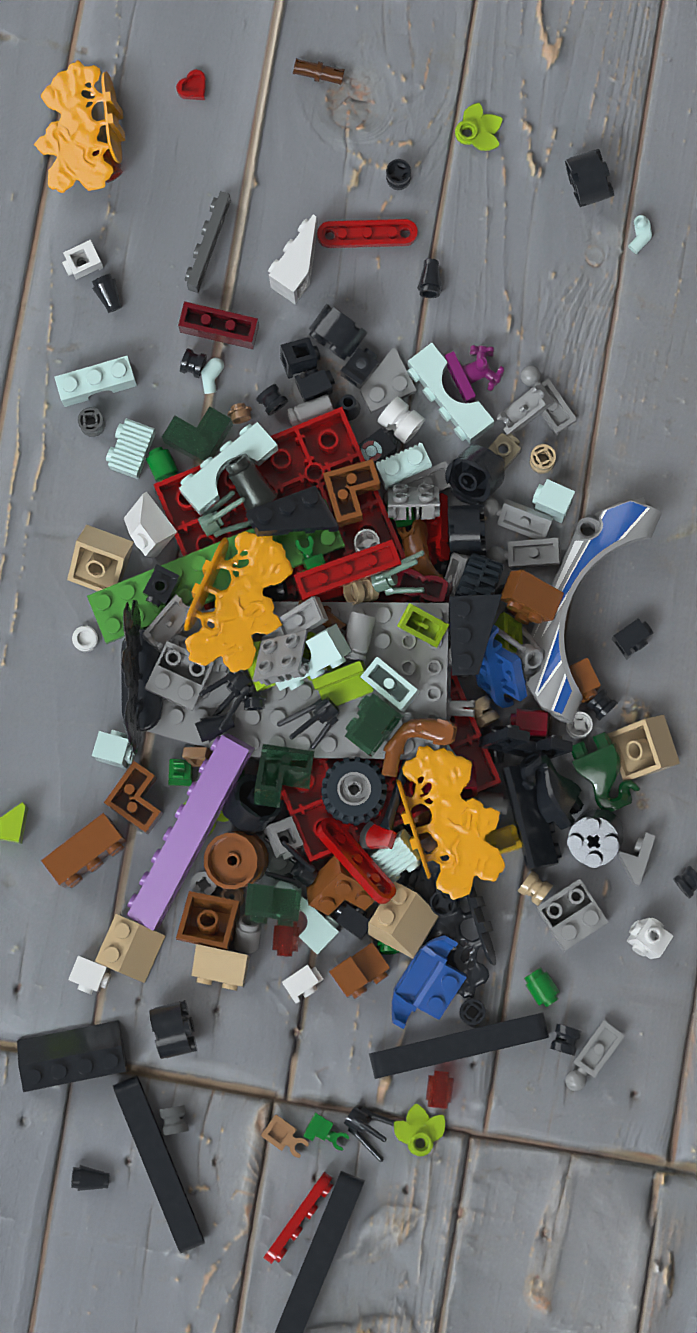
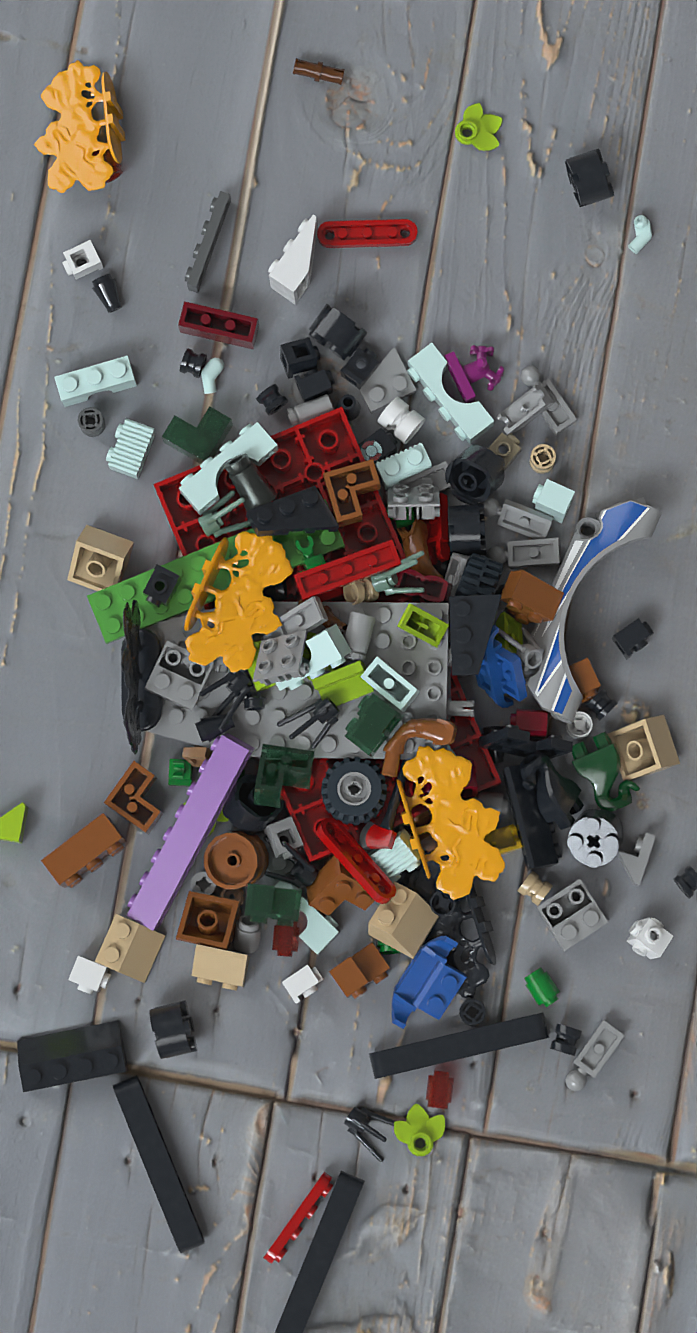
(85, 638): white tile -> none
(89, 1179): black cone -> none
(113, 749): light aqua brick -> none
(149, 526): white slope -> none
(161, 464): green brick -> none
(167, 624): light grey hinge -> none
(174, 1120): dark grey wheel -> none
(193, 86): red tile -> none
(239, 413): medium nougat plate -> none
(281, 1134): medium nougat plate -> none
(321, 1128): green piece -> none
(353, 919): black brick -> none
(365, 538): white wheel -> none
(397, 169): black wheel -> none
(430, 279): black cone -> none
(484, 713): tan wheel -> none

